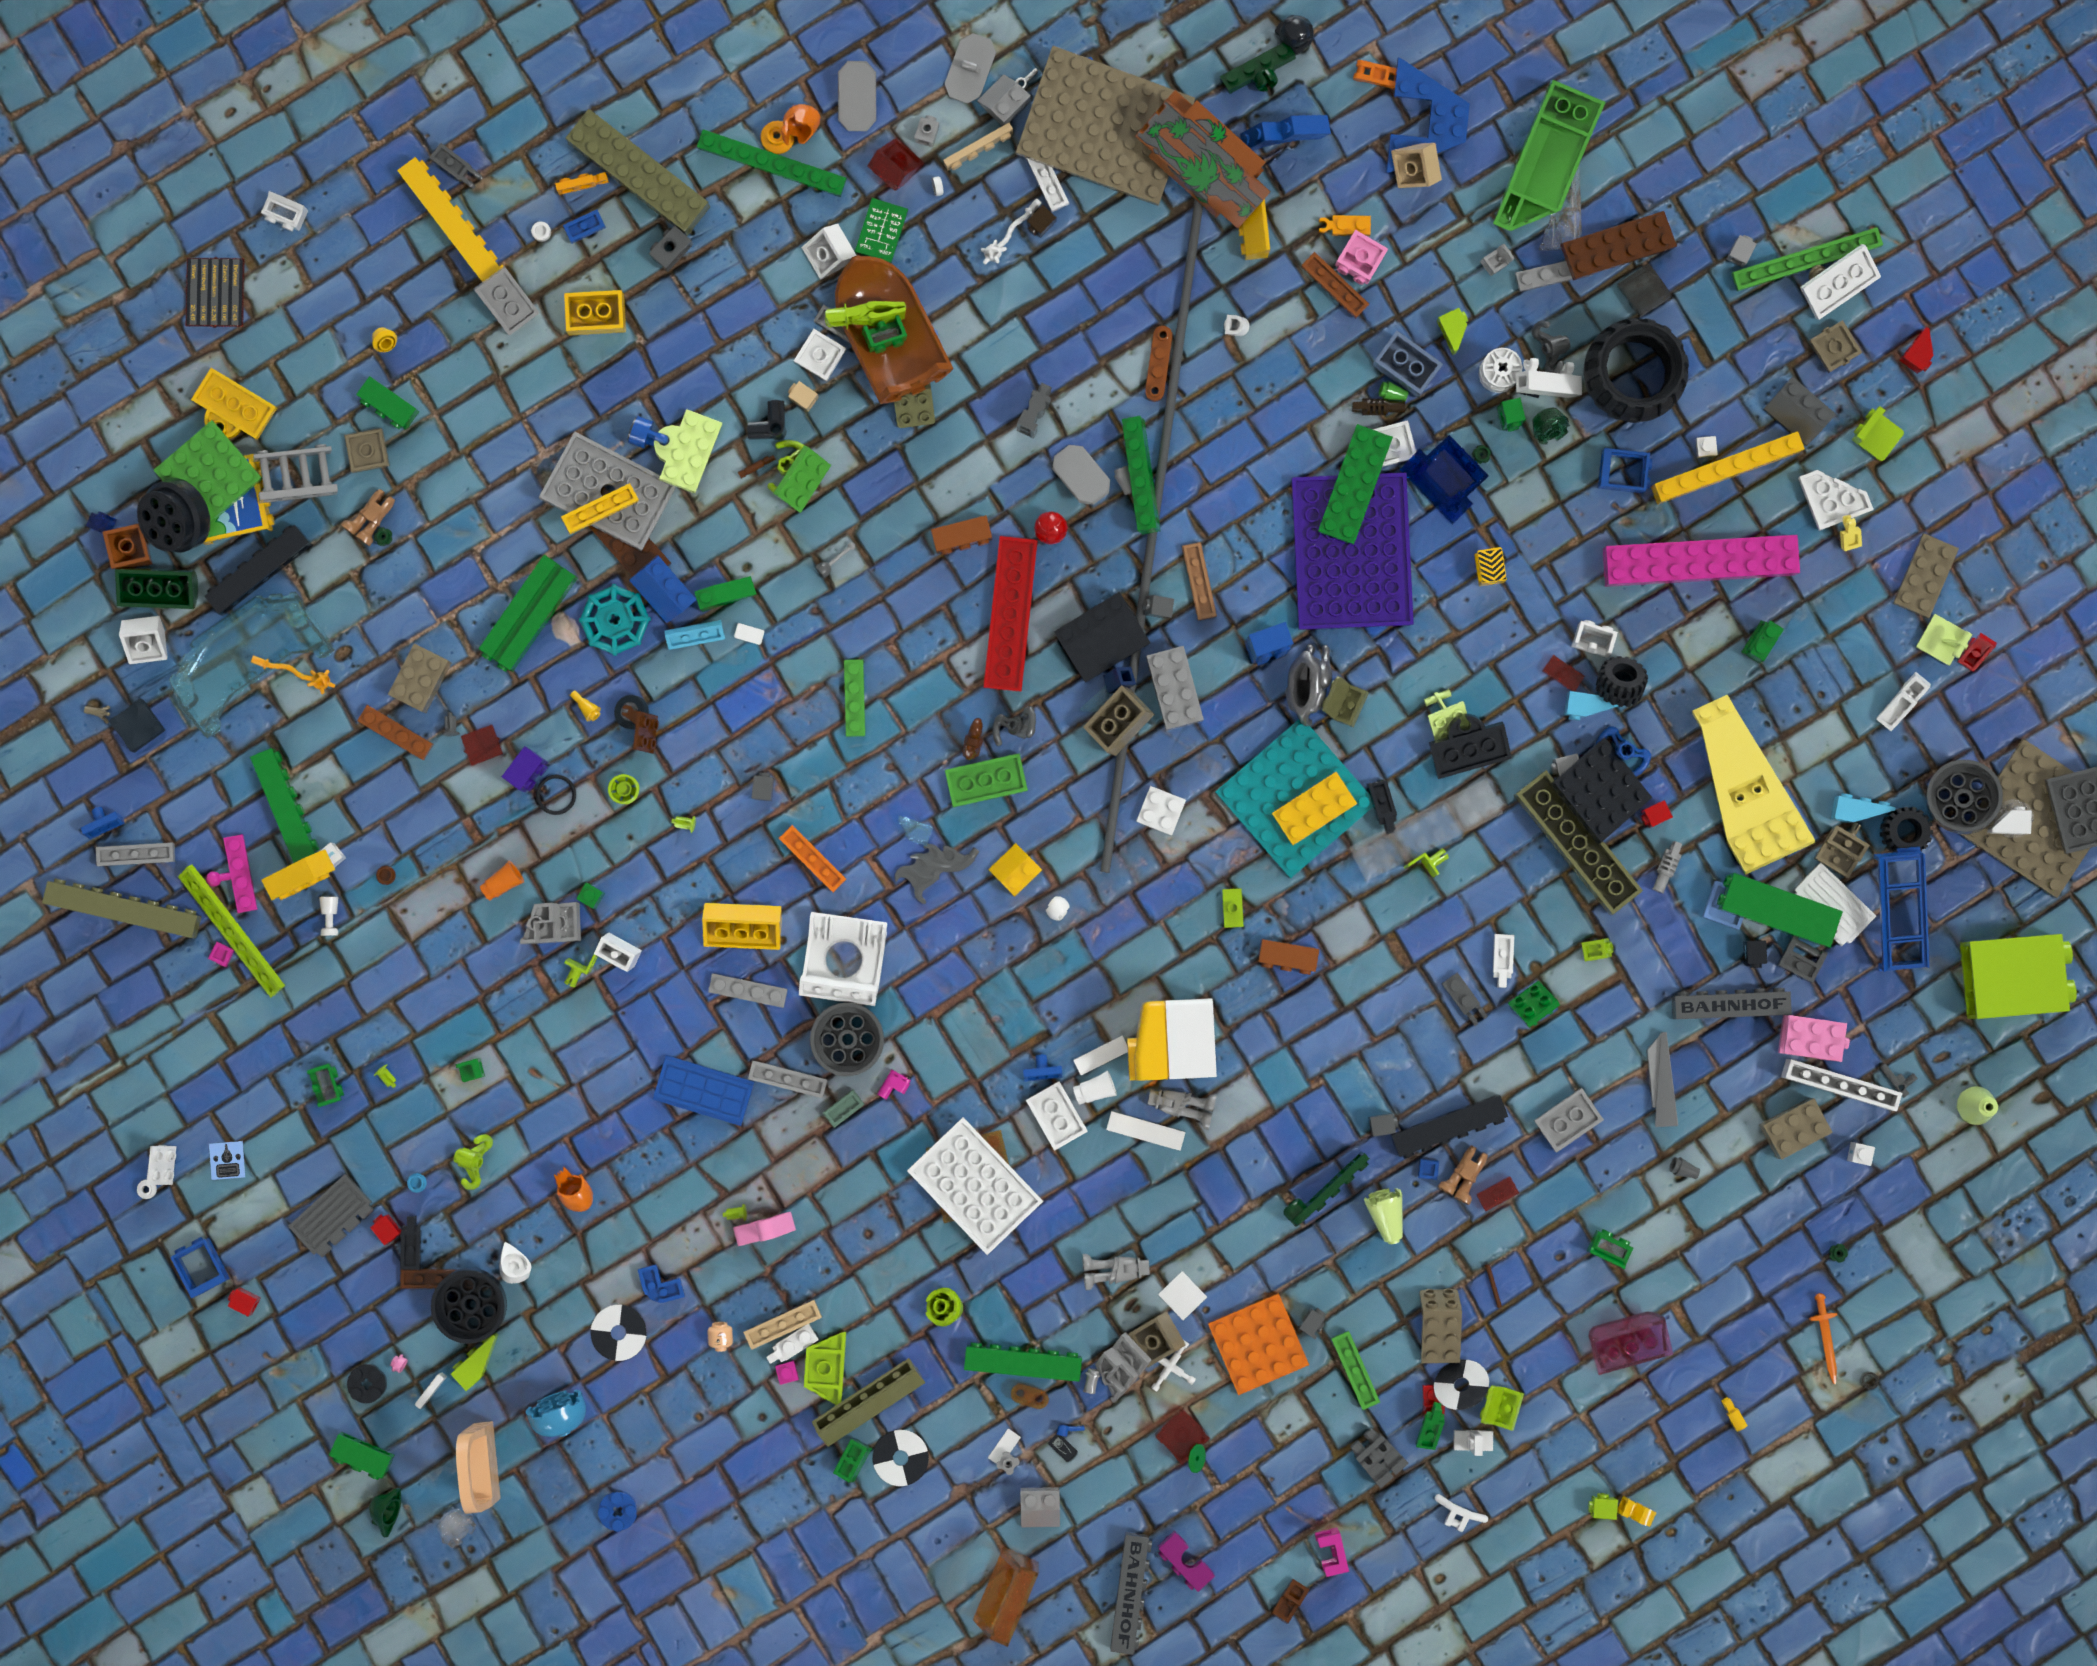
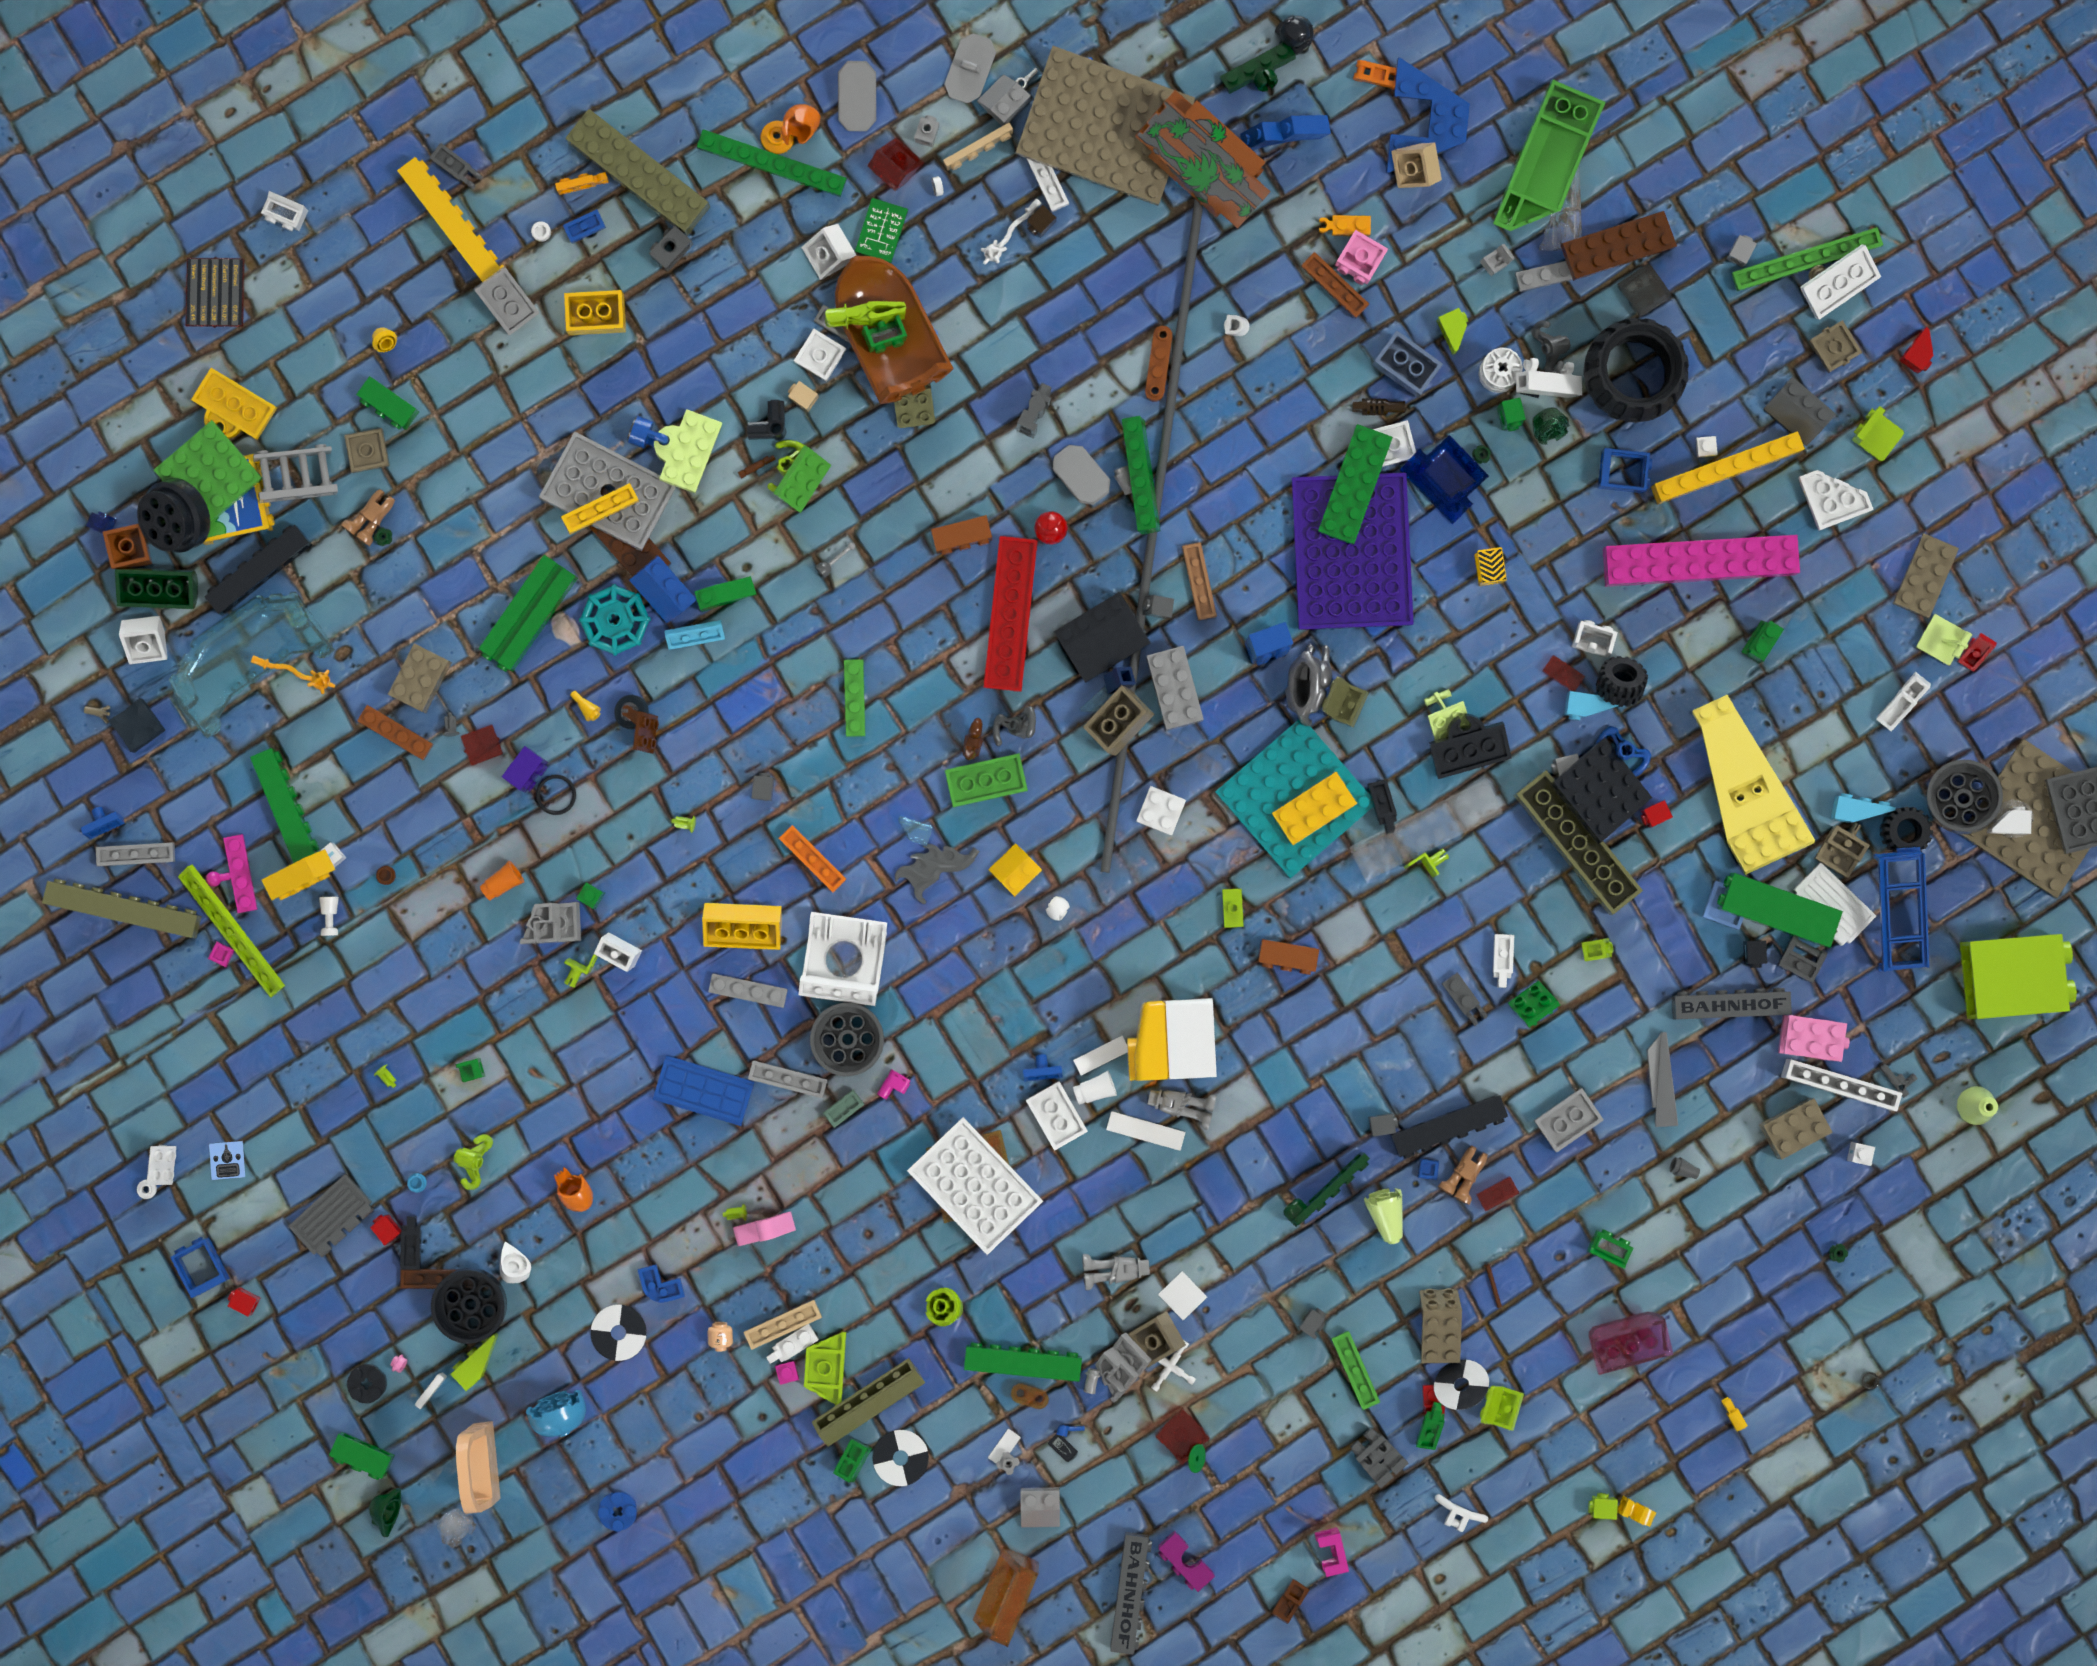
(325, 1084): green window -> none
(623, 789): lime helmet -> none
(749, 633): white sticker -> none
(1255, 234): yellow slope -> none
(1258, 1344): orange plate -> none
(1392, 392): bright green cone -> none
(1473, 1441): white bracket -> none
(1667, 866): light grey hinge -> none
(1823, 1318): orange sword -> none
(1851, 536): light yellow plate -> none

